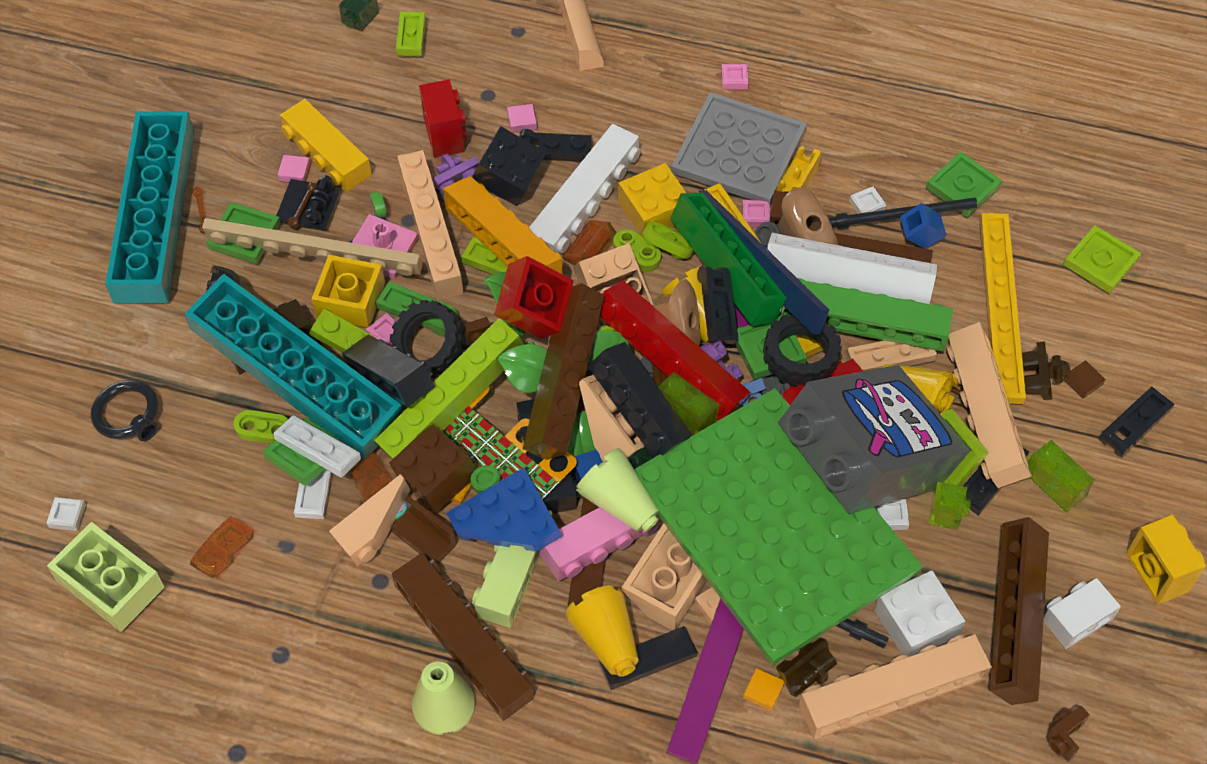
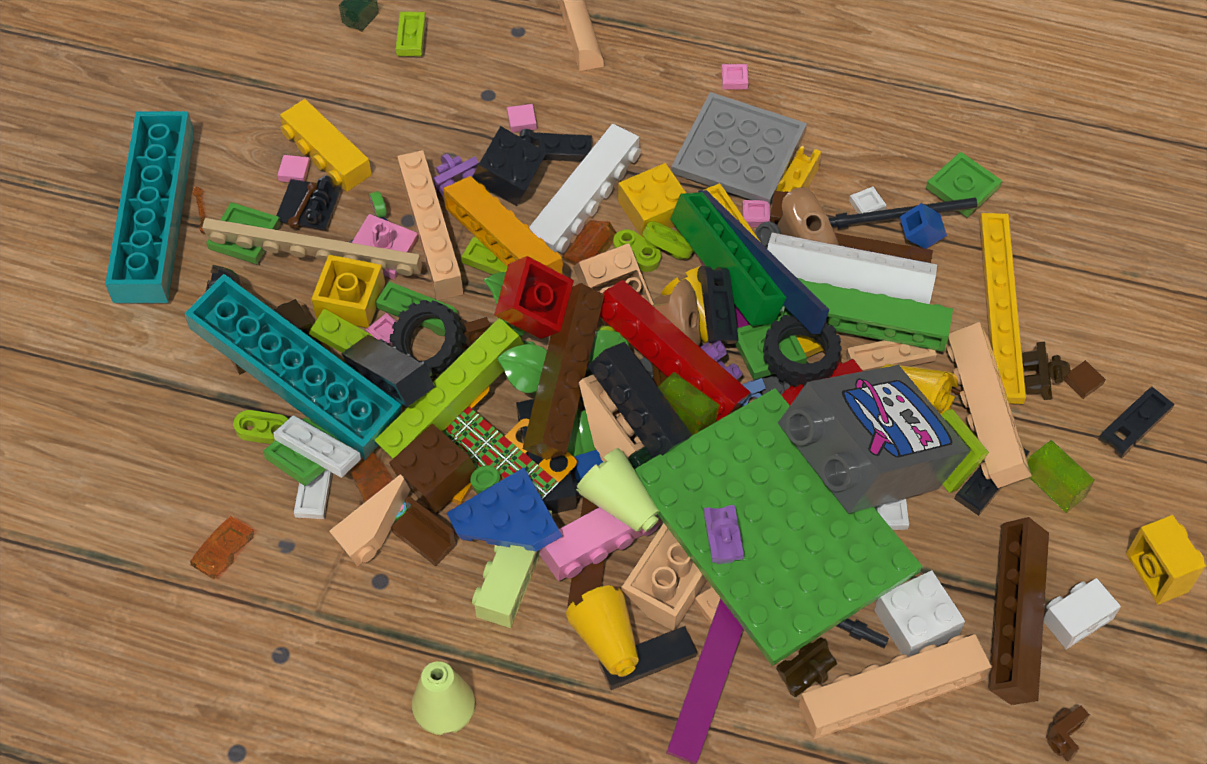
(66, 514): white tile -> none
(106, 576): yellowish green brick -> none
(141, 426): black piece -> none
(443, 118): red brick -> none
(463, 636): reddish brown brick -> none
(723, 534): none -> medium lavender hips
(763, 689): light orange tile -> none
(948, 505): clear neon green brick -> none
(1102, 259): lime plate -> none

